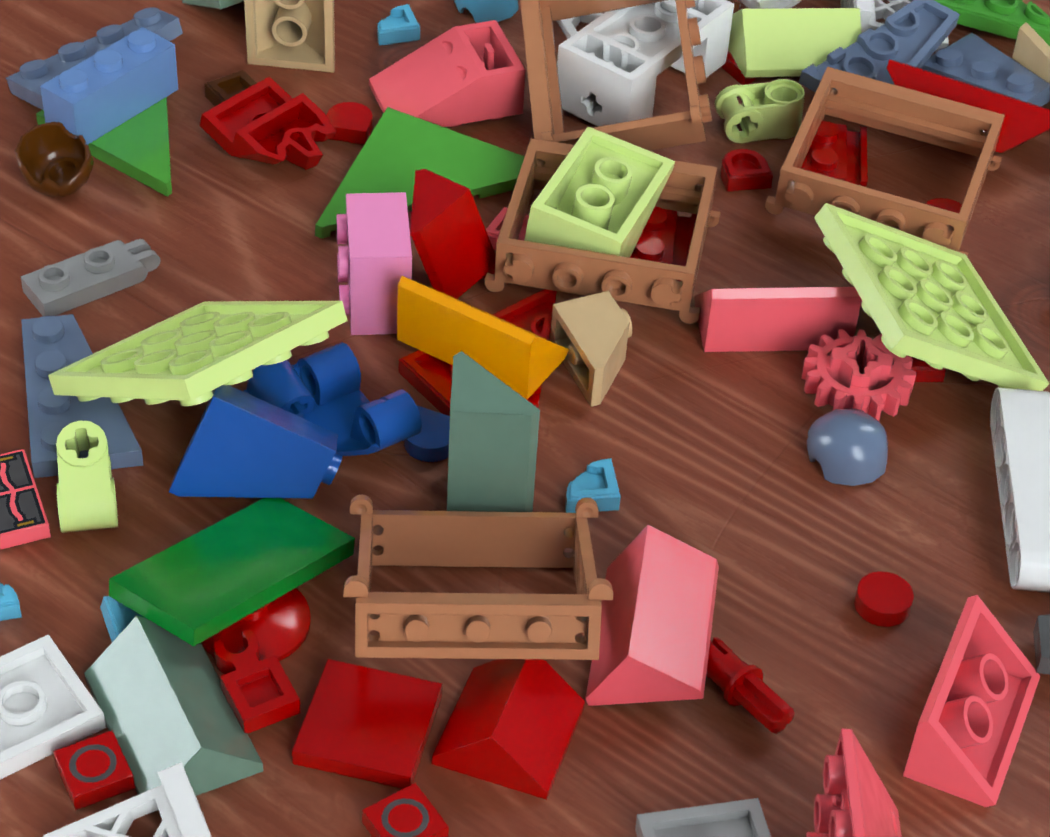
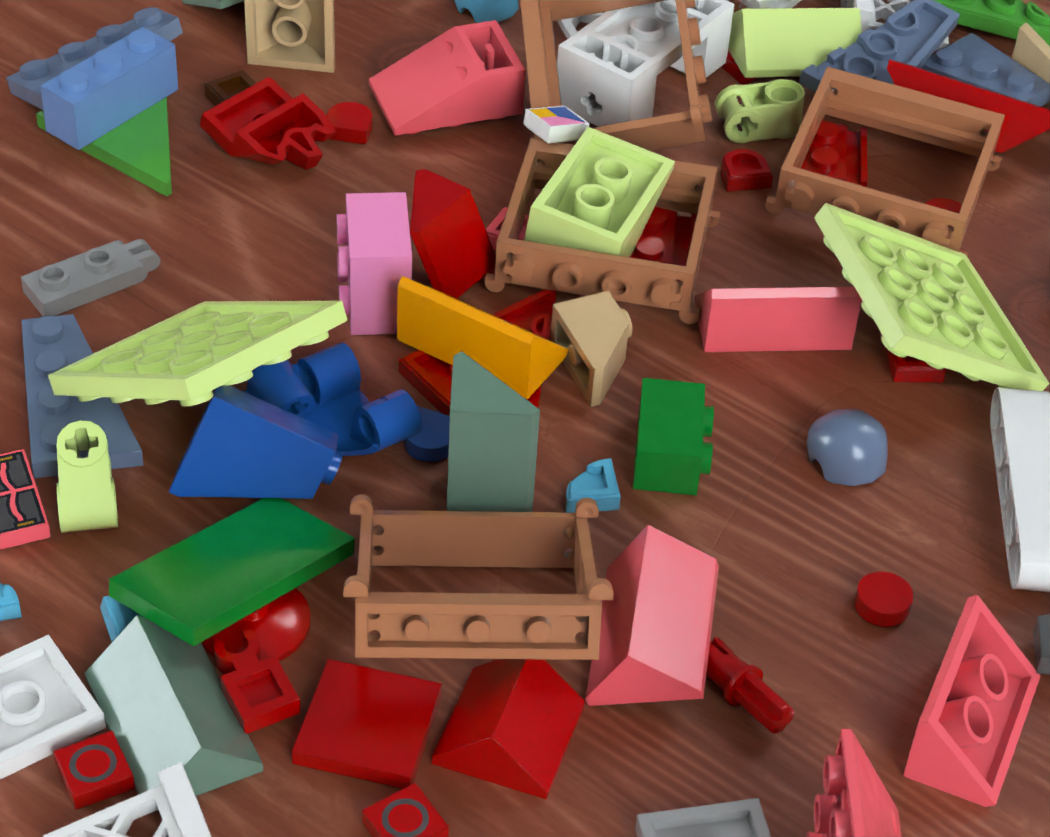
(54, 159): reddish brown hair -> none
(398, 27): medium azure tile -> none
(409, 144): bright green tile -> none
(555, 124): none -> white tile
(671, 436): none -> green brick
(858, 374): coral gear -> none

